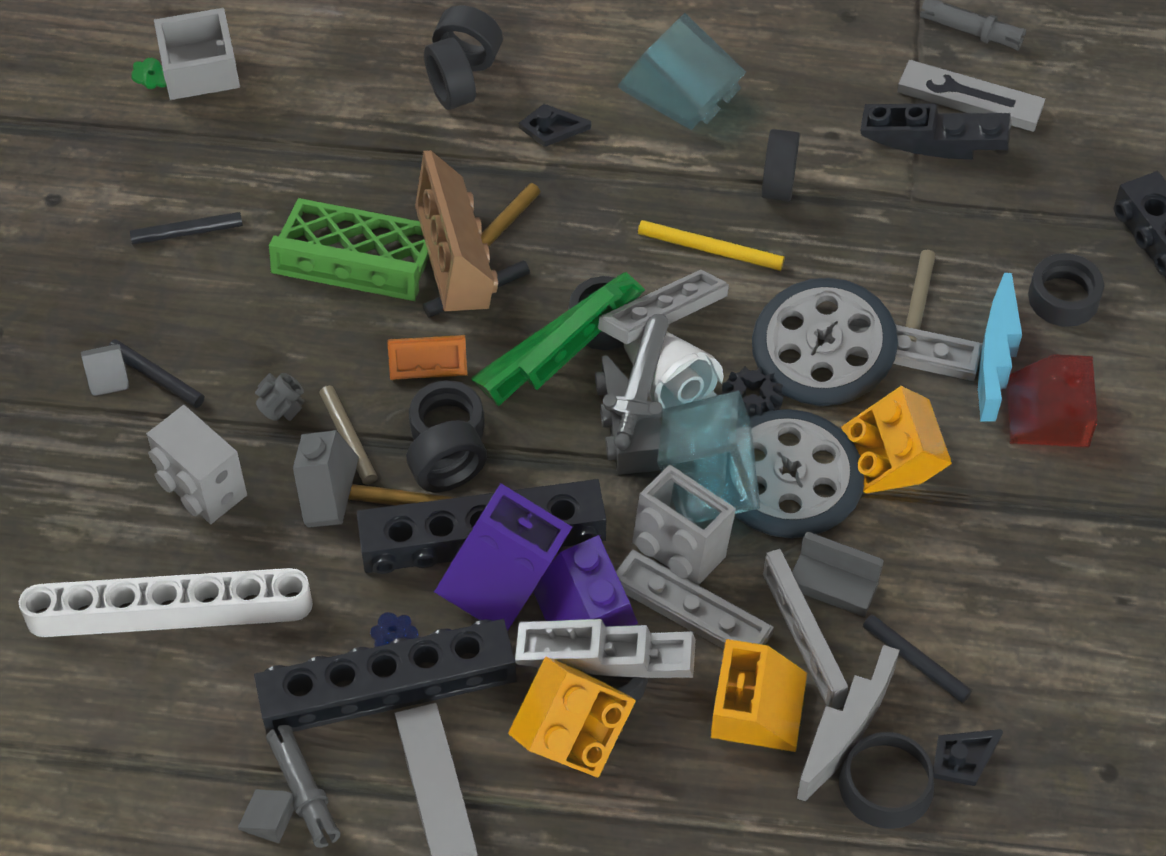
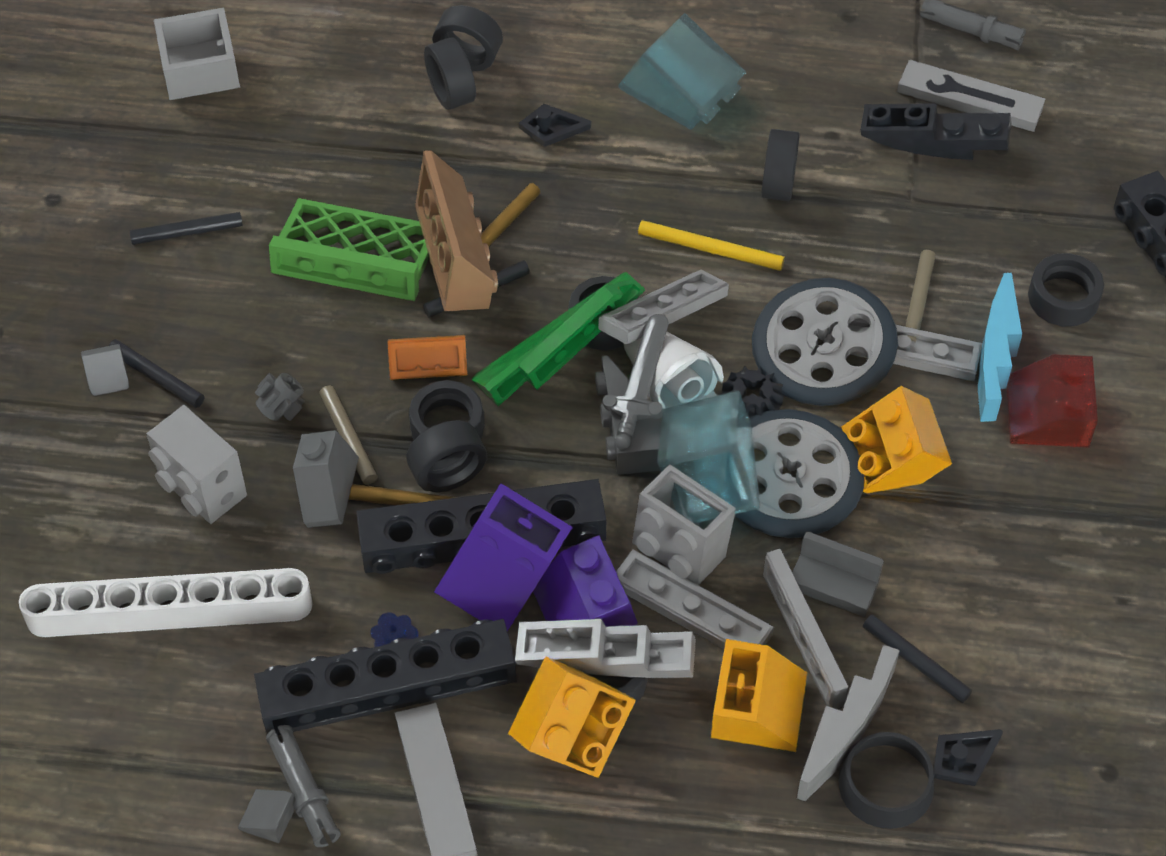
(148, 73): green plant -> none

